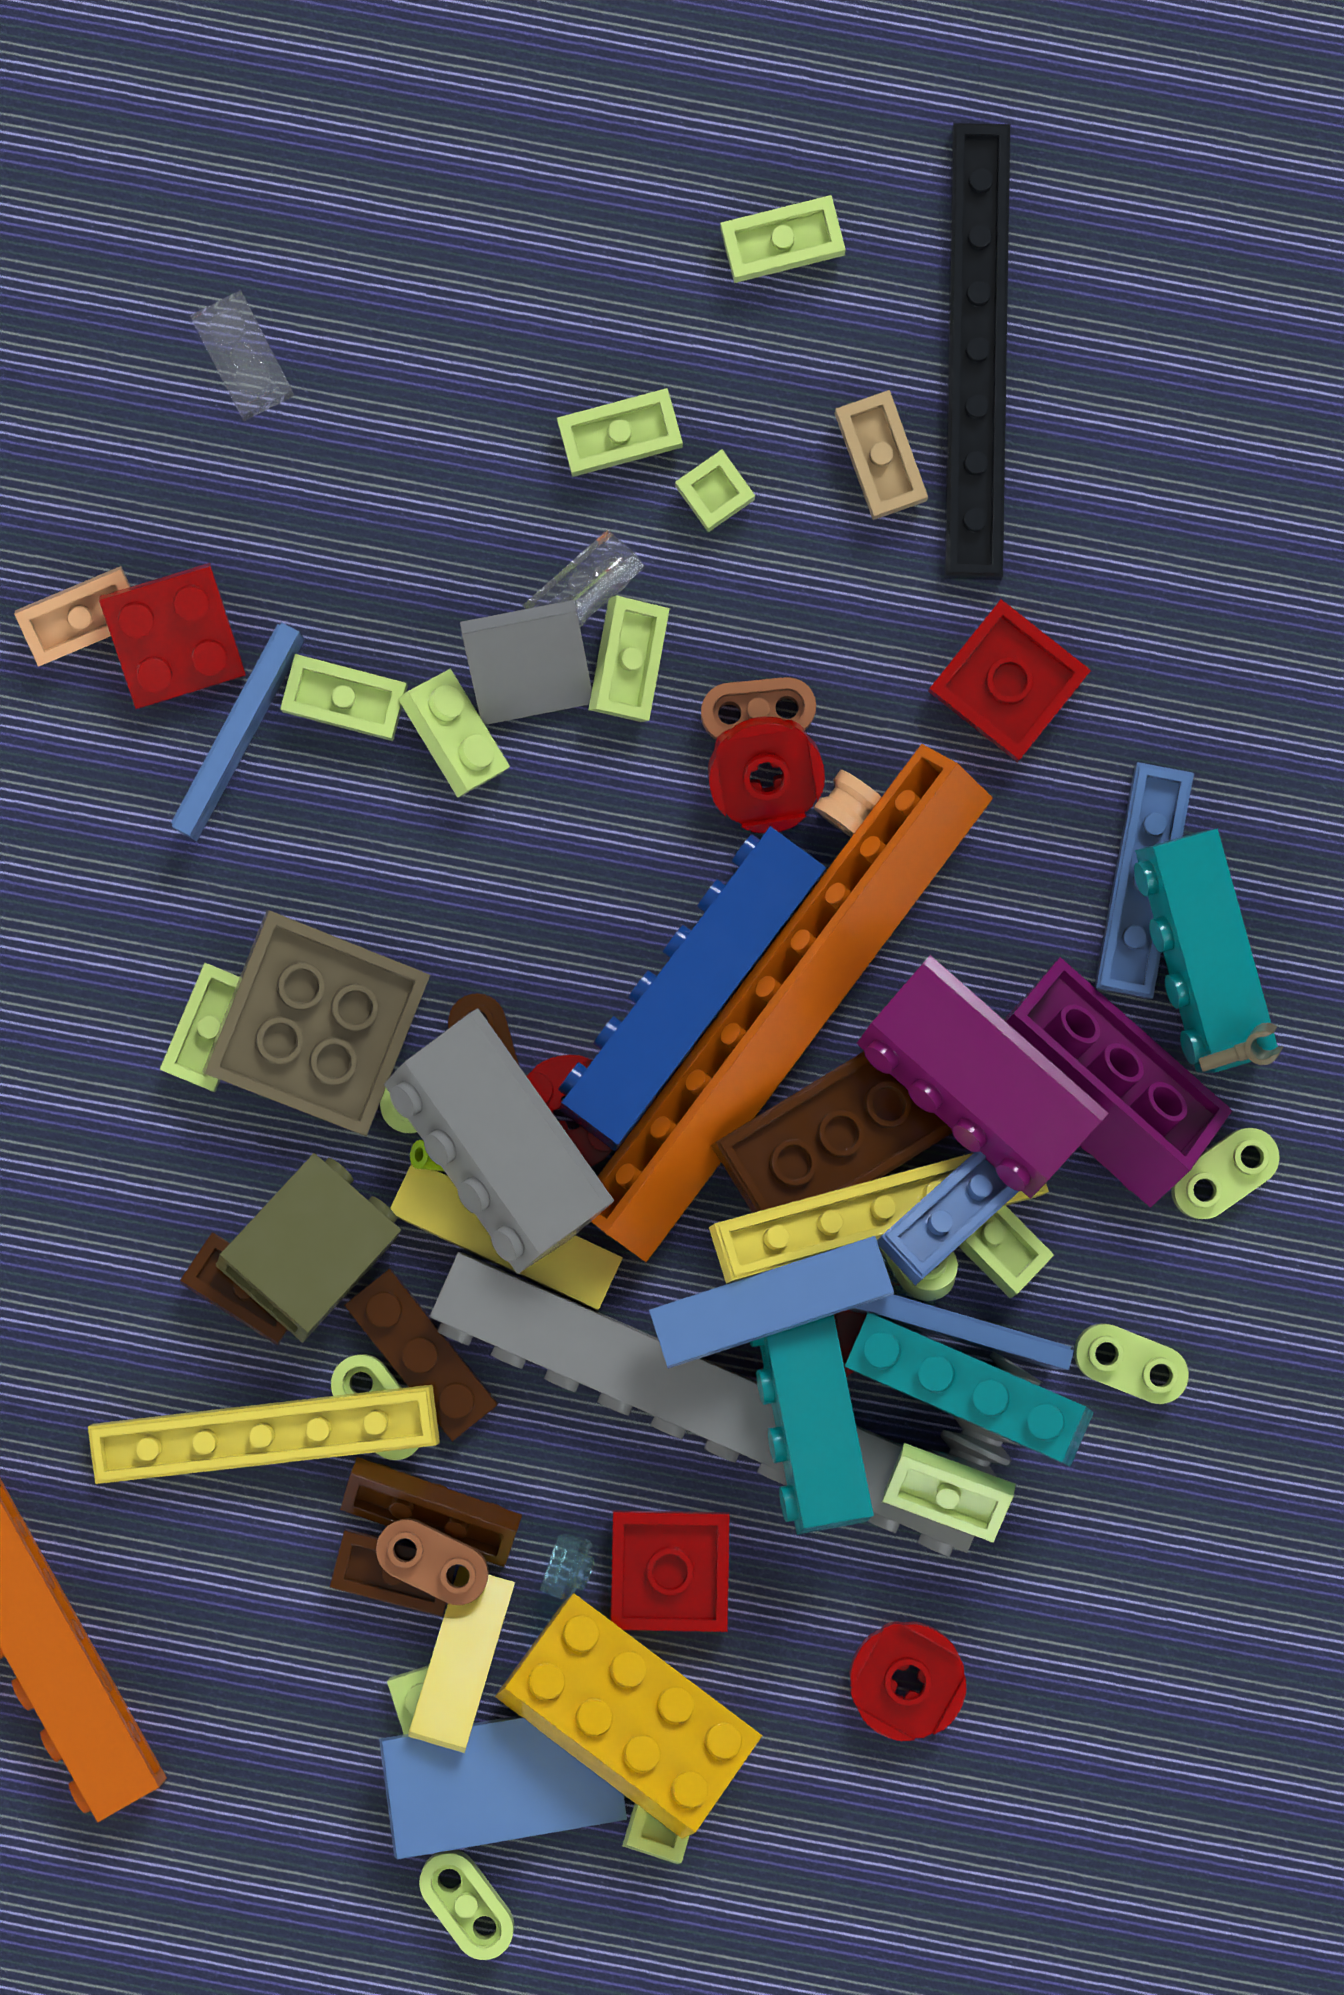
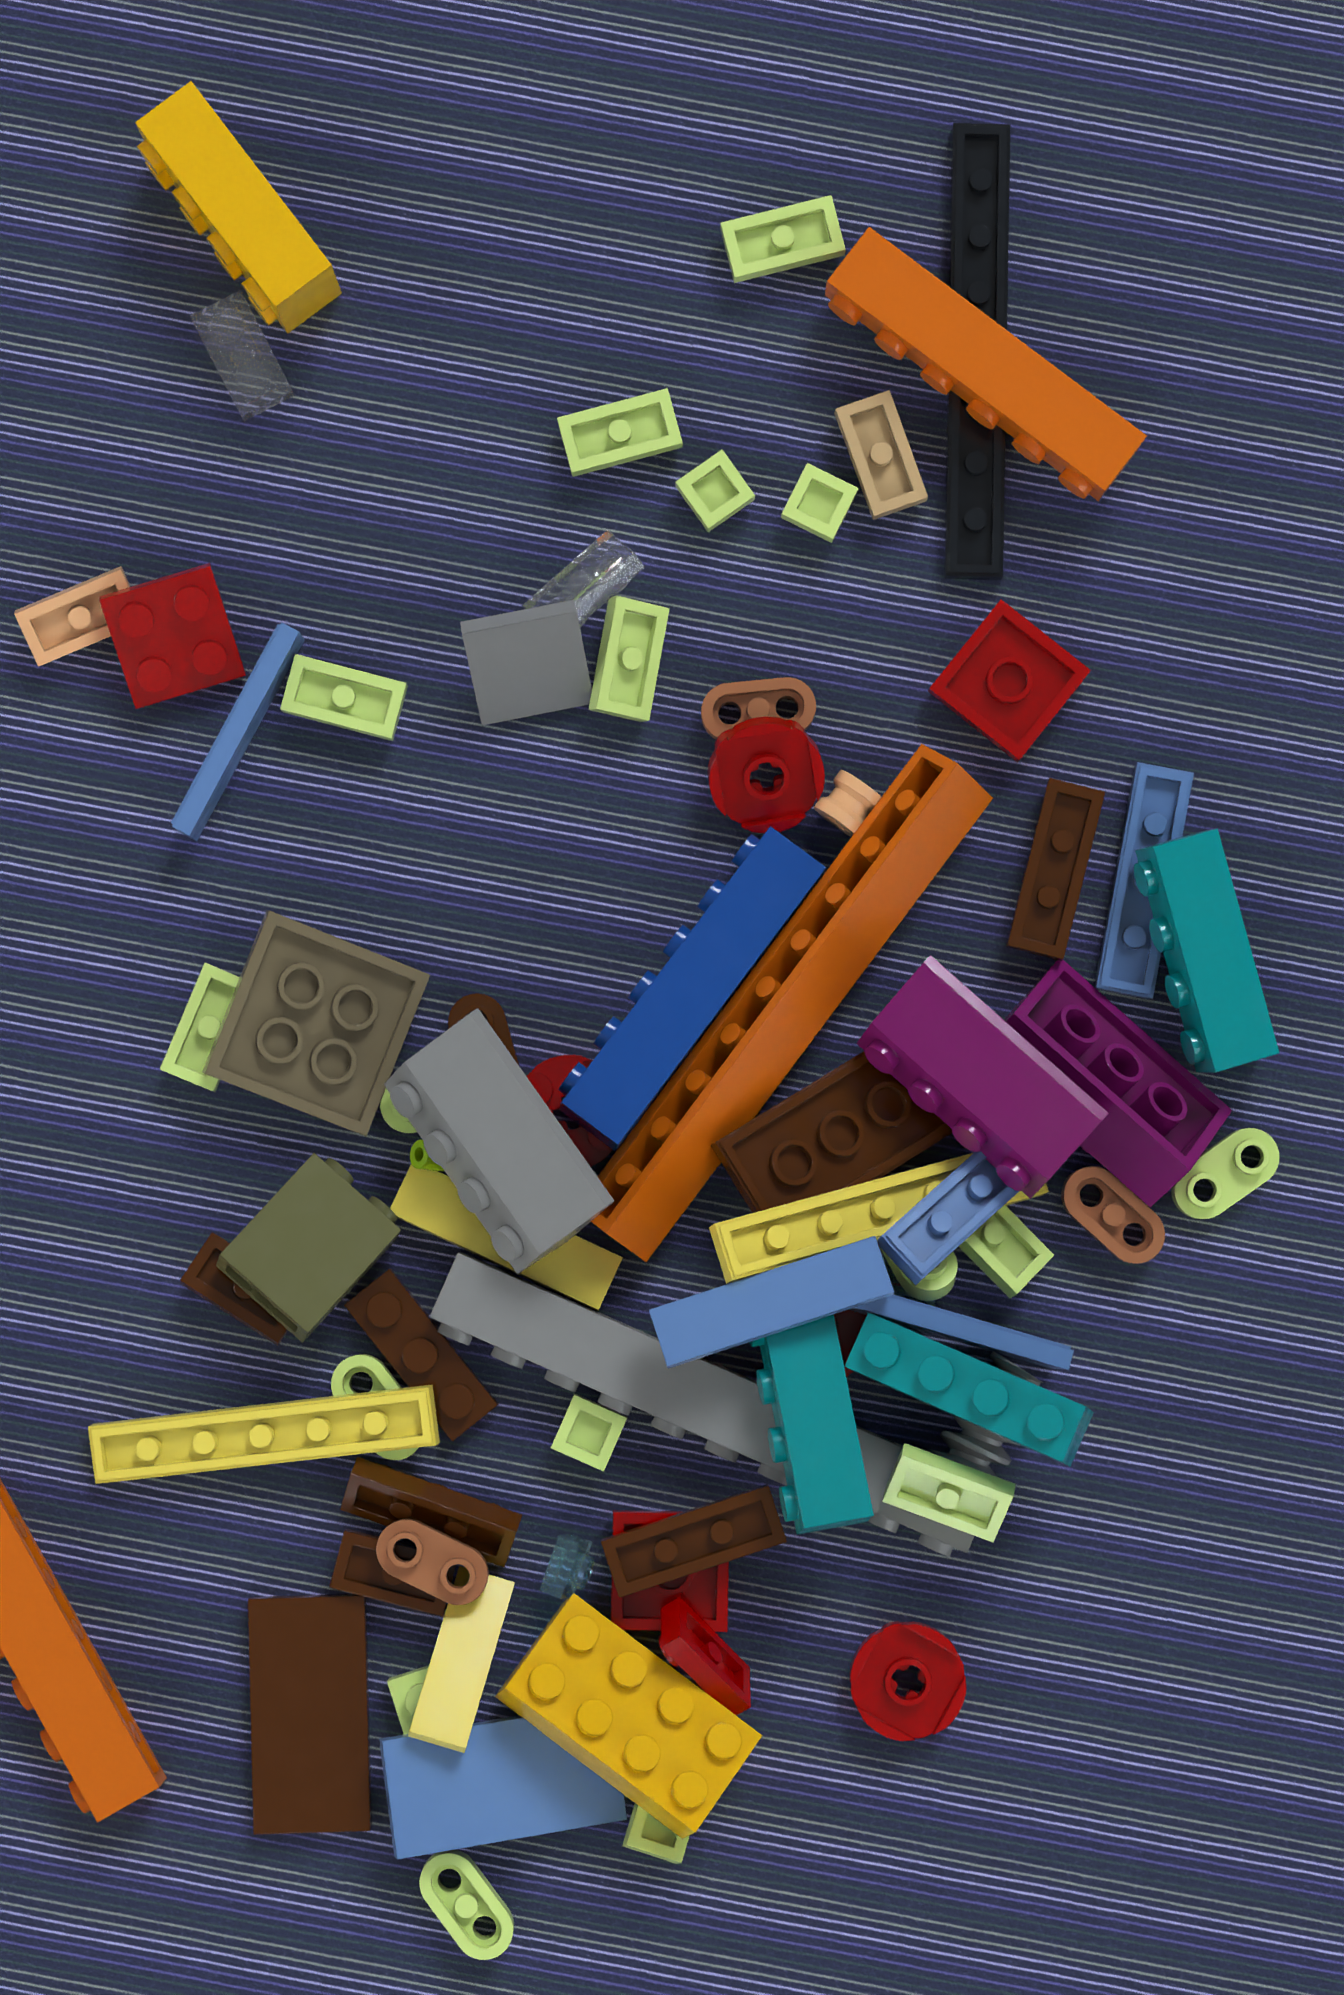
(234, 201): none -> yellow brick
(309, 1714): none -> reddish brown tile
(454, 732): yellowish green plate -> none
(589, 1432): none -> yellowish green plate
(693, 1540): none -> reddish brown plate
(704, 1656): none -> red plate
(819, 502): none -> yellowish green plate
(982, 365): none -> orange brick
(1055, 869): none -> reddish brown plate
(1112, 1214): none -> nougat plate
(1131, 1364): yellowish green plate -> none
(1244, 1051): dark tan hand -> none

